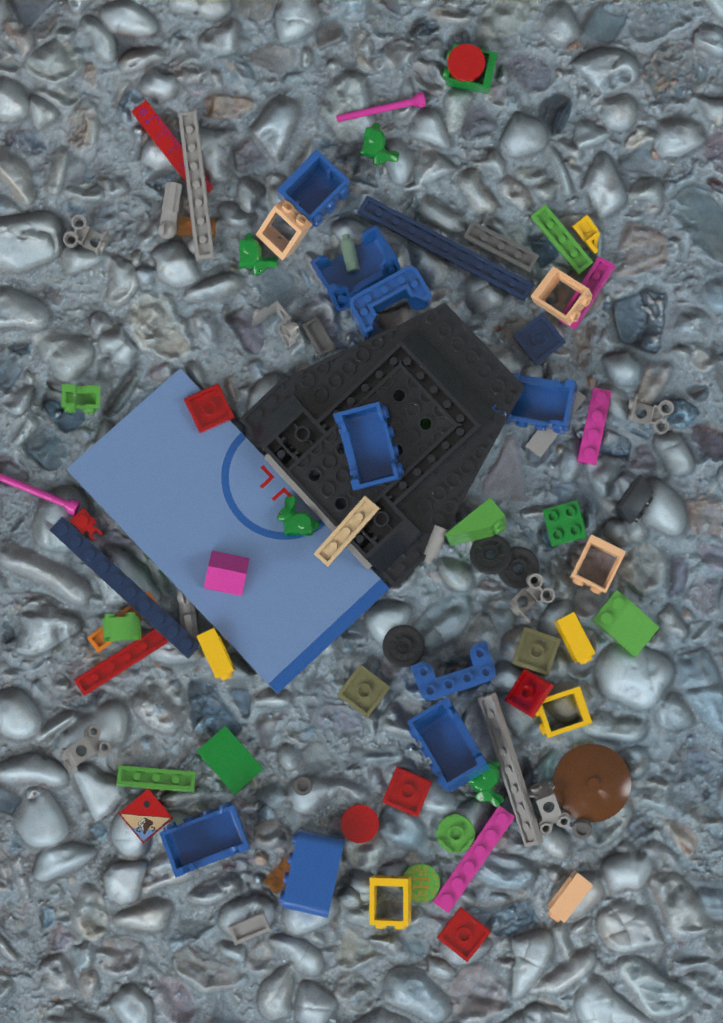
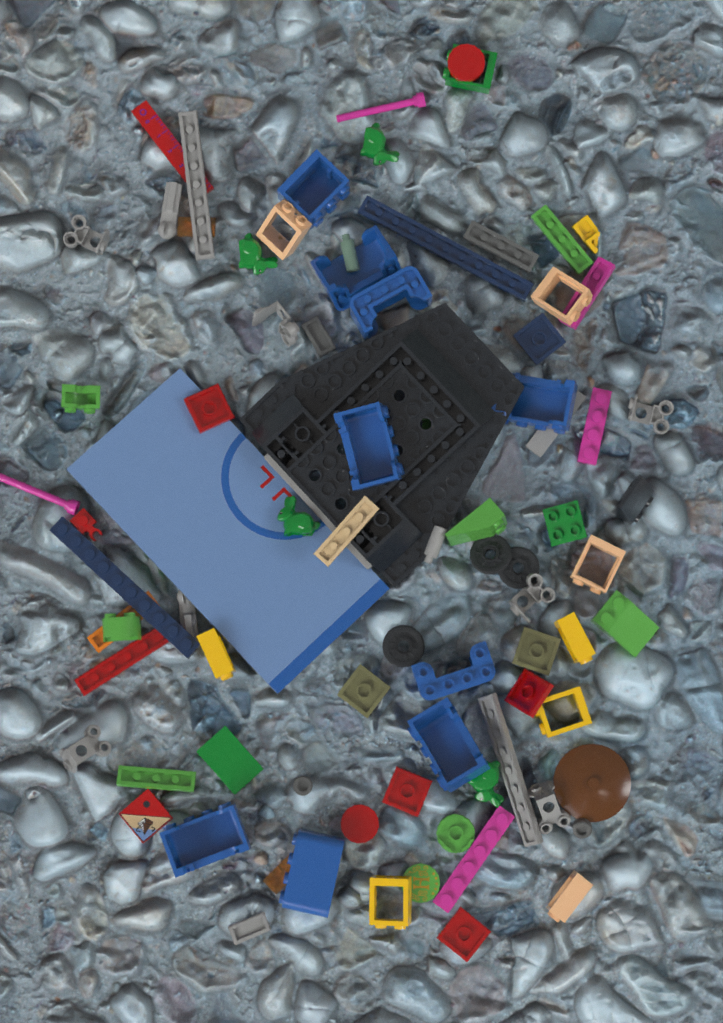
(226, 573): dark pink slope -> none

